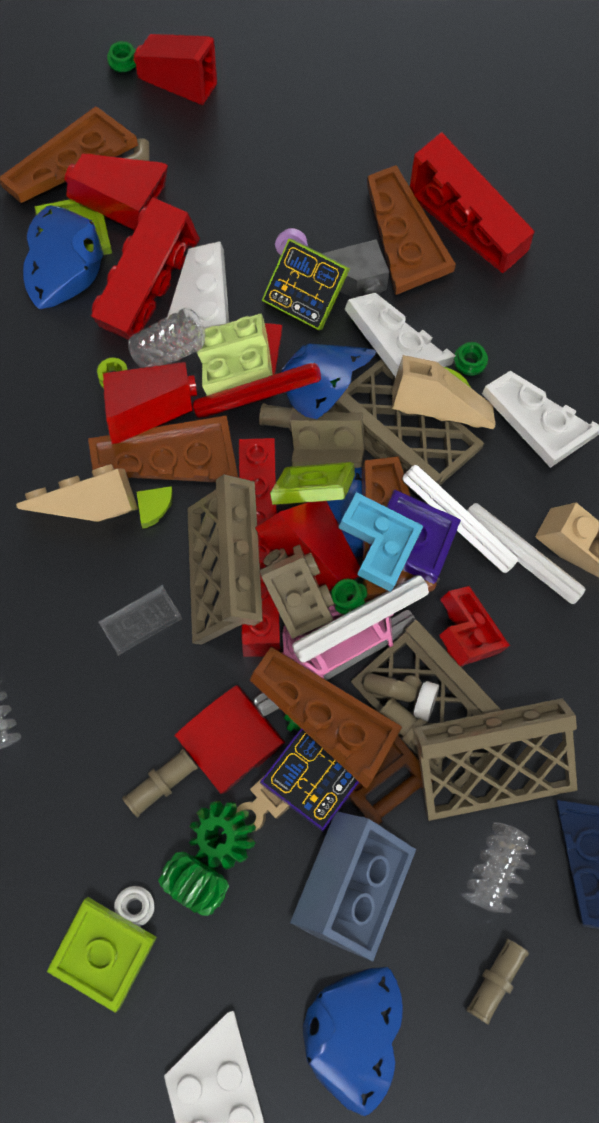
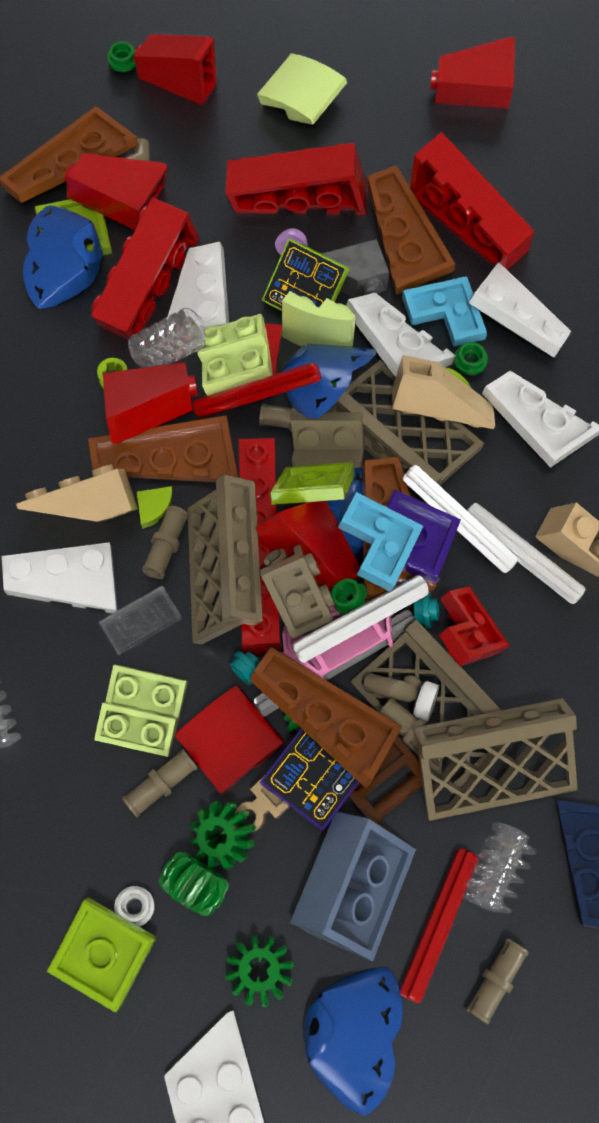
(64, 575): none -> white wing
(141, 710): none -> yellowish green slope
(165, 542): none -> dark tan pin
(244, 666): none -> teal plate
(273, 971): none -> green gear
(299, 181): none -> red wedge
(302, 88): none -> yellowish green slope
(307, 324): none -> yellowish green slope
(427, 610): none -> teal plate
(438, 926): none -> red axle
(449, 302): none -> medium azure plate
(476, 75): none -> red slope
(519, 310): none -> white wing

